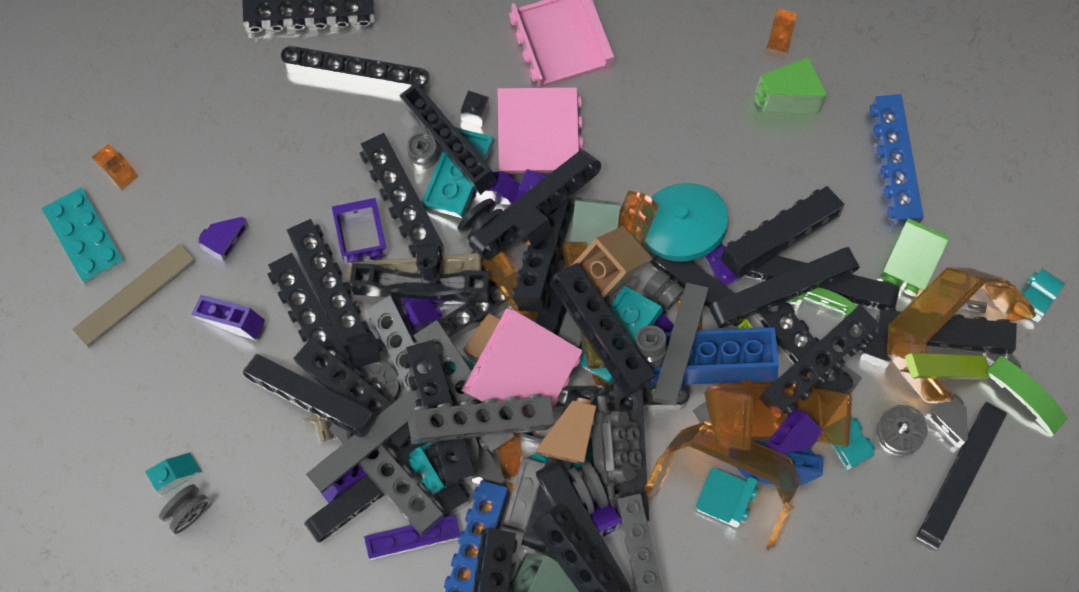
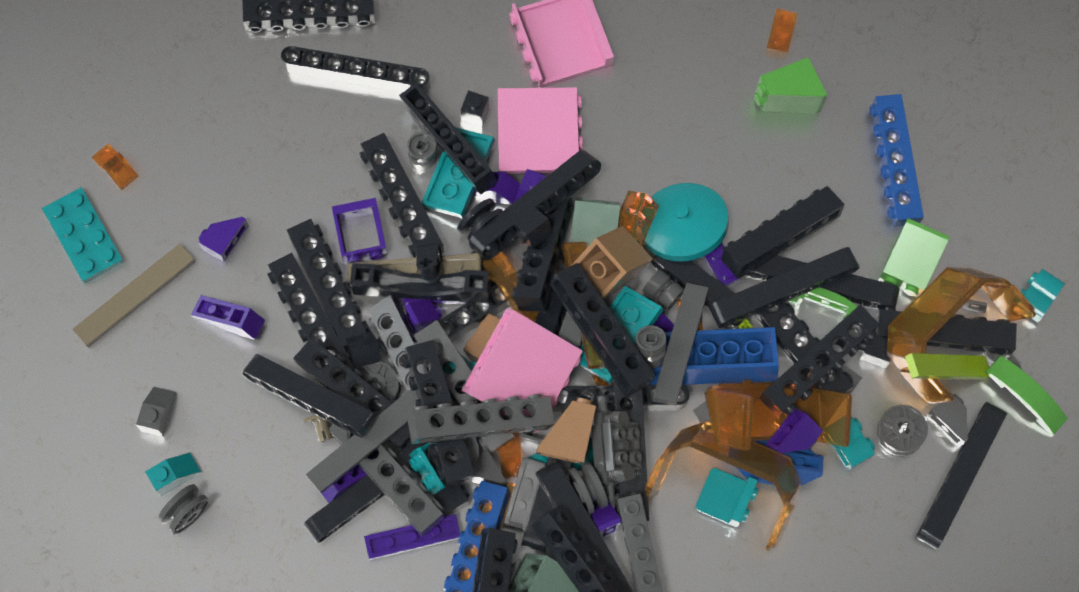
(156, 411): none -> dark grey slope

